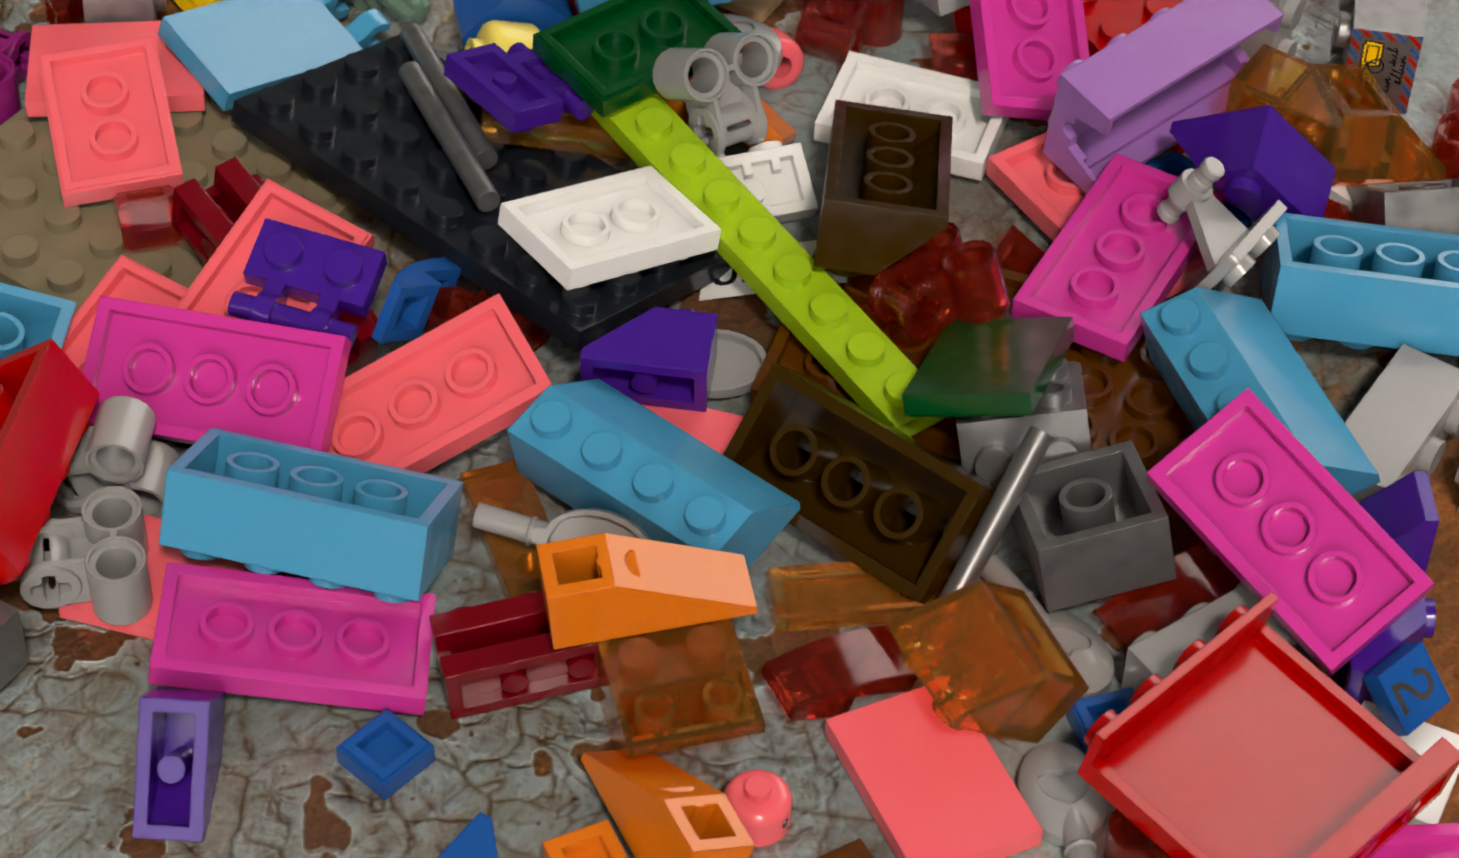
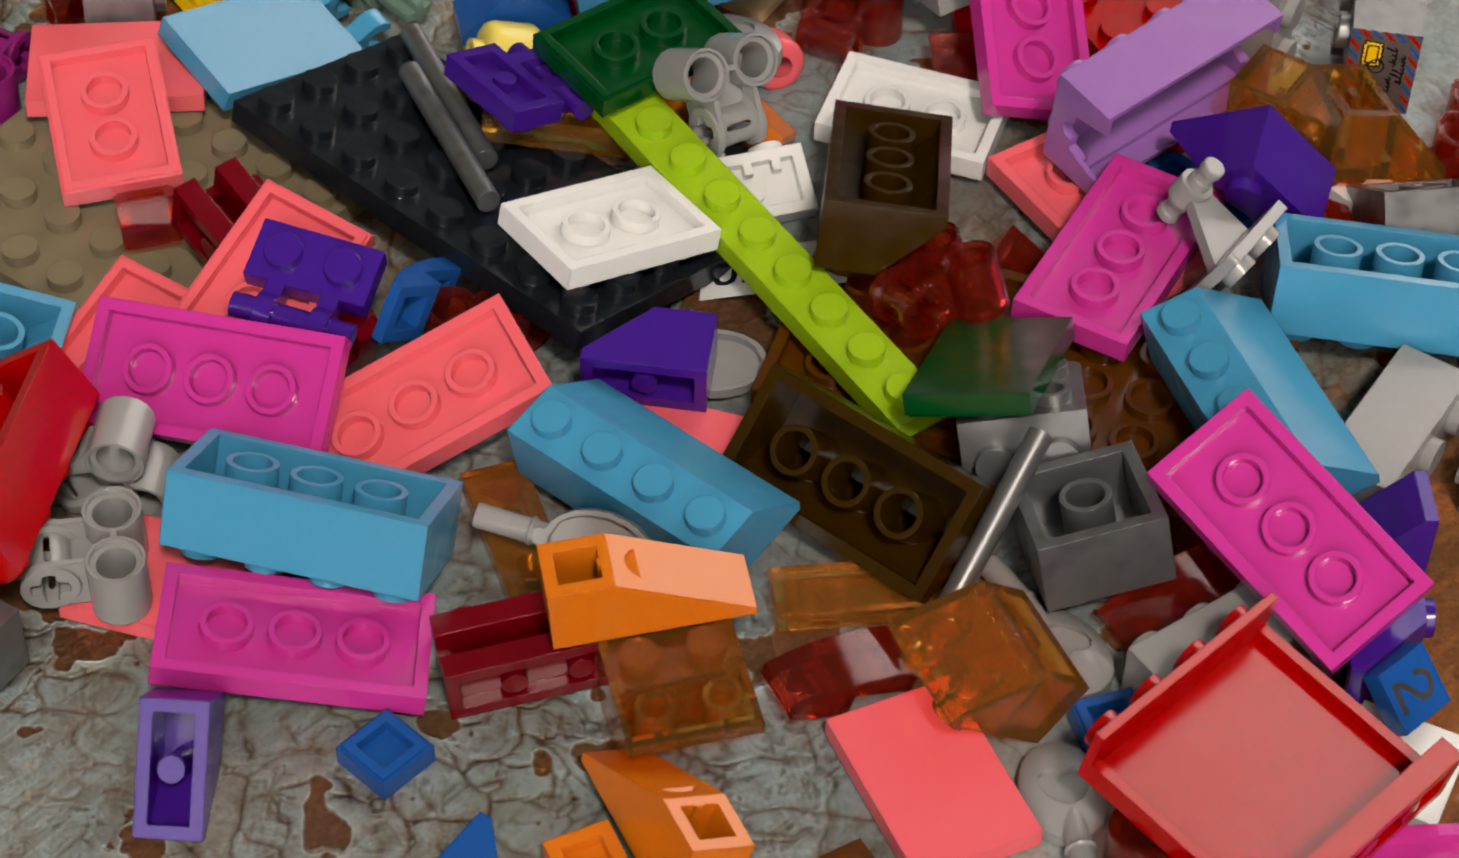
(762, 805): coral piece -> none

